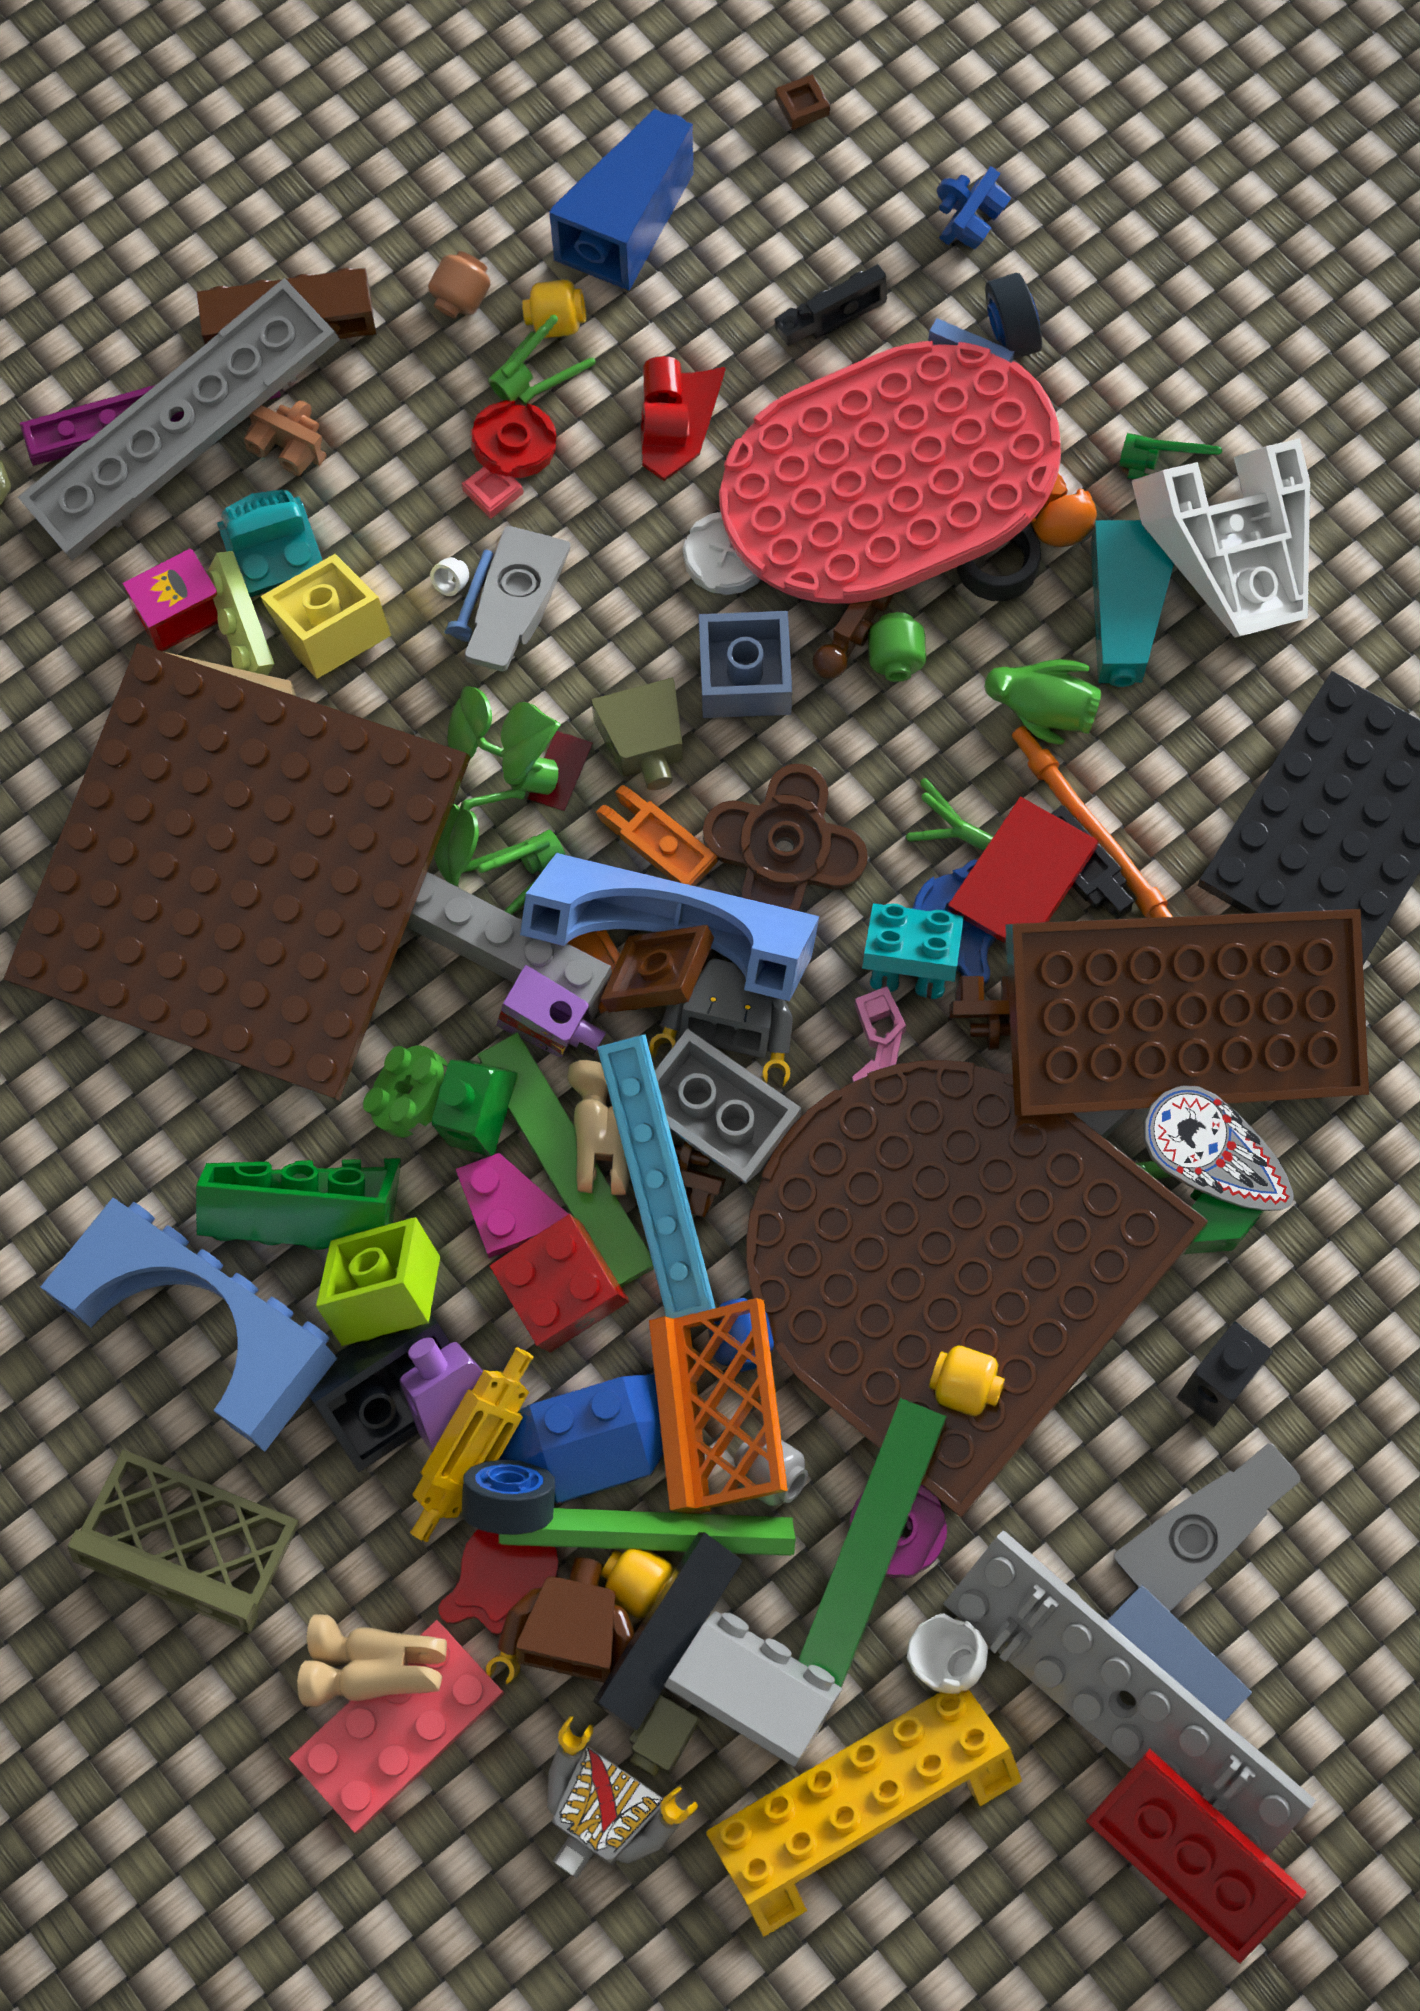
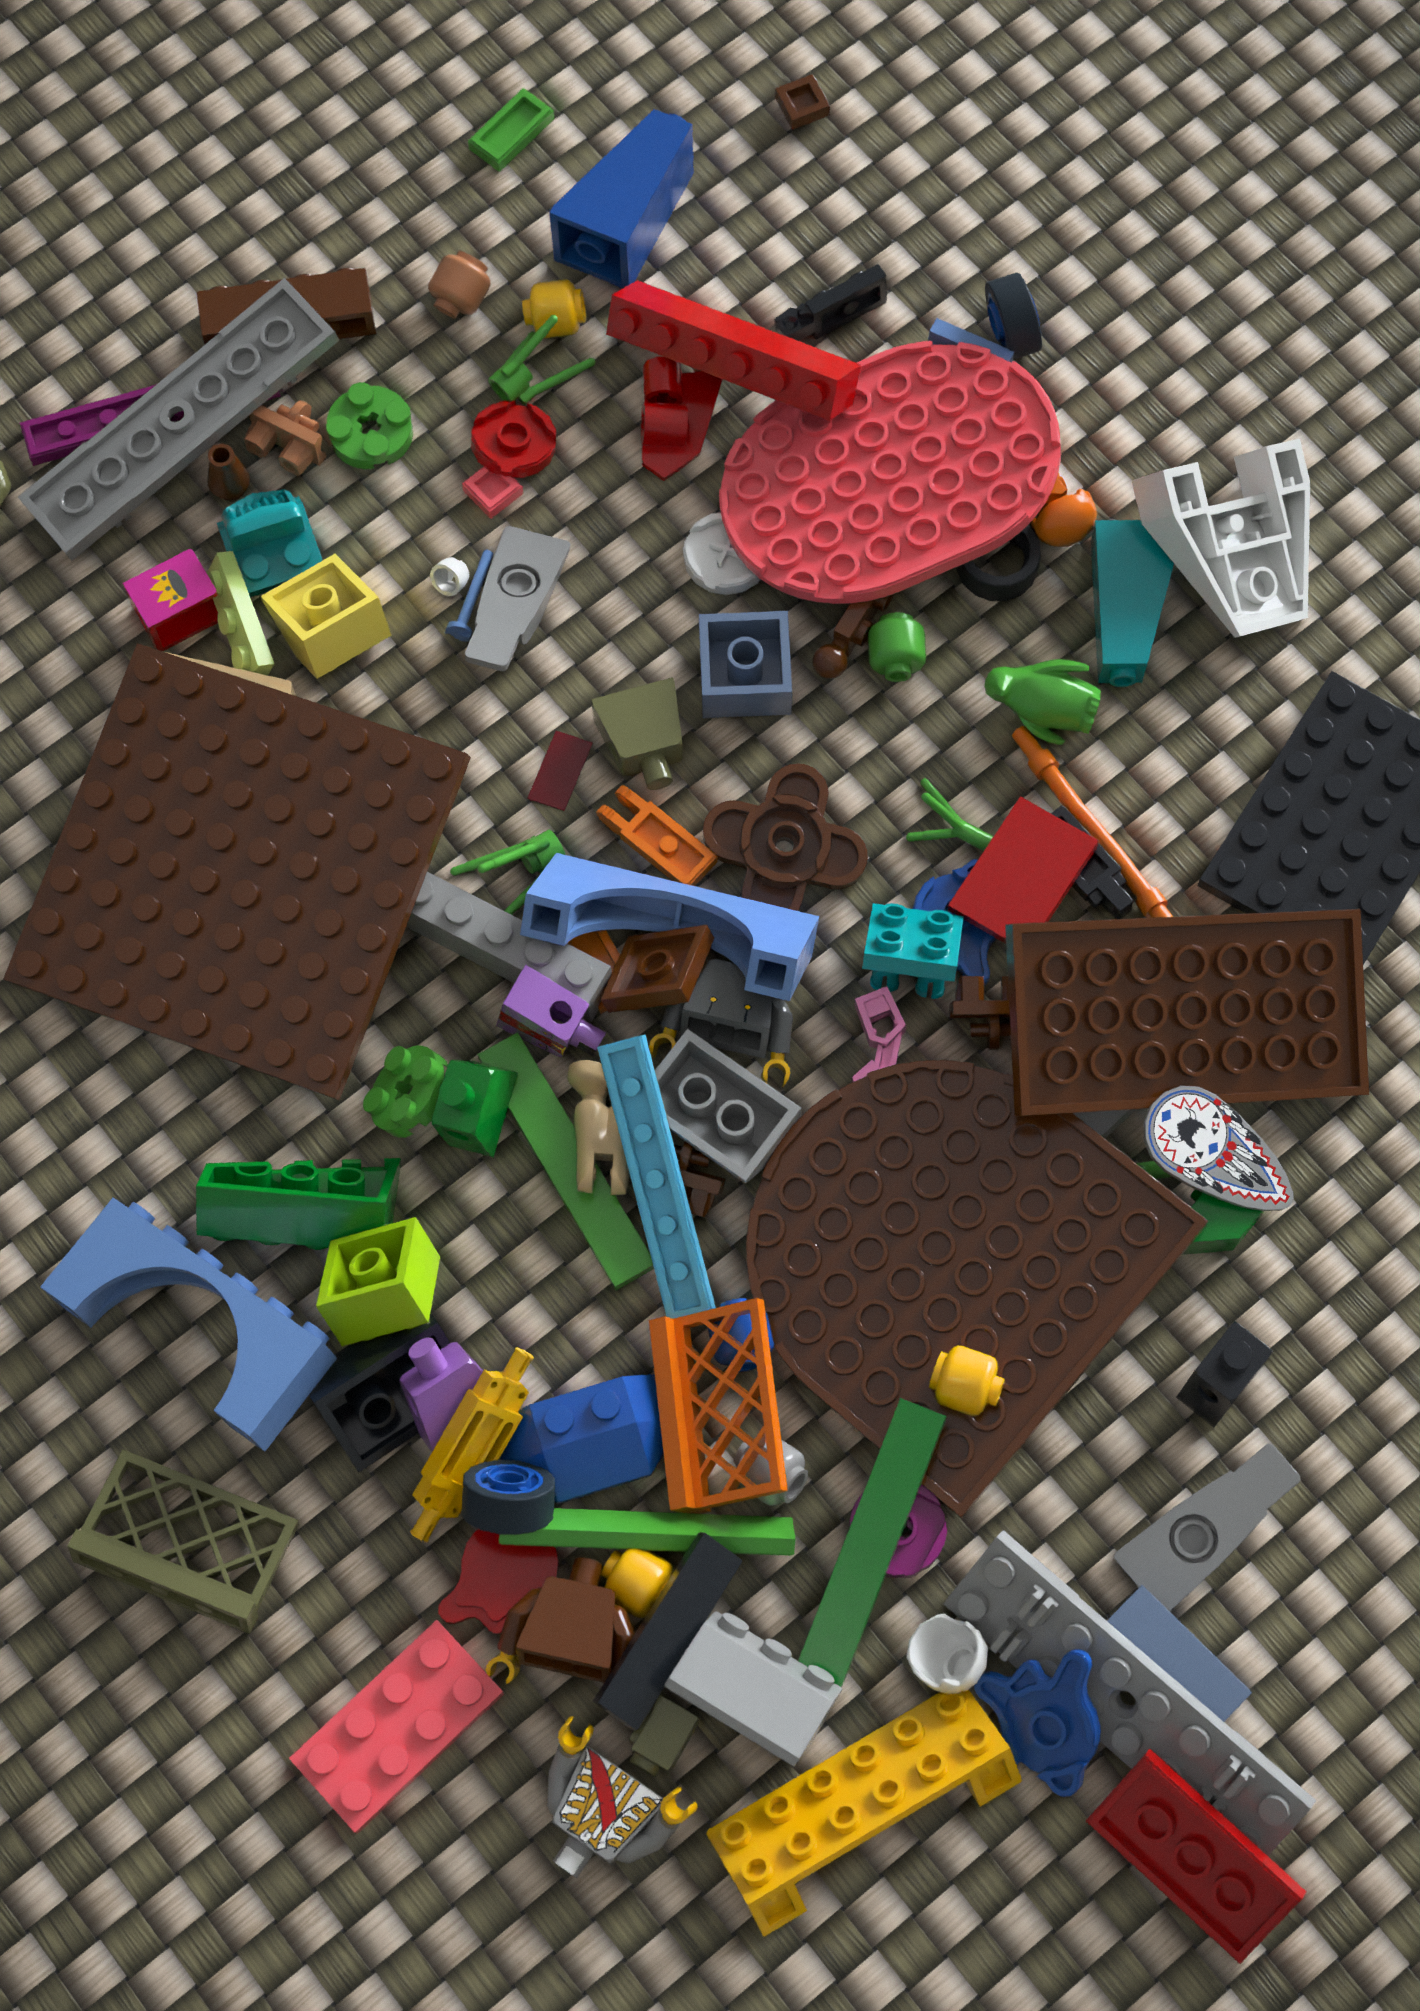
(226, 473): none -> reddish brown cone
(369, 404): none -> bright green plate
(373, 1661): tan piece -> none
(505, 1204): dark pink wing -> none
(511, 129): none -> bright green tile
(524, 739): bright green plant -> none
(559, 1283): red brick -> none
(733, 349): none -> red brick
(983, 195): blue hips -> none
(1047, 1718): none -> blue tile
(1143, 453): green plant -> none

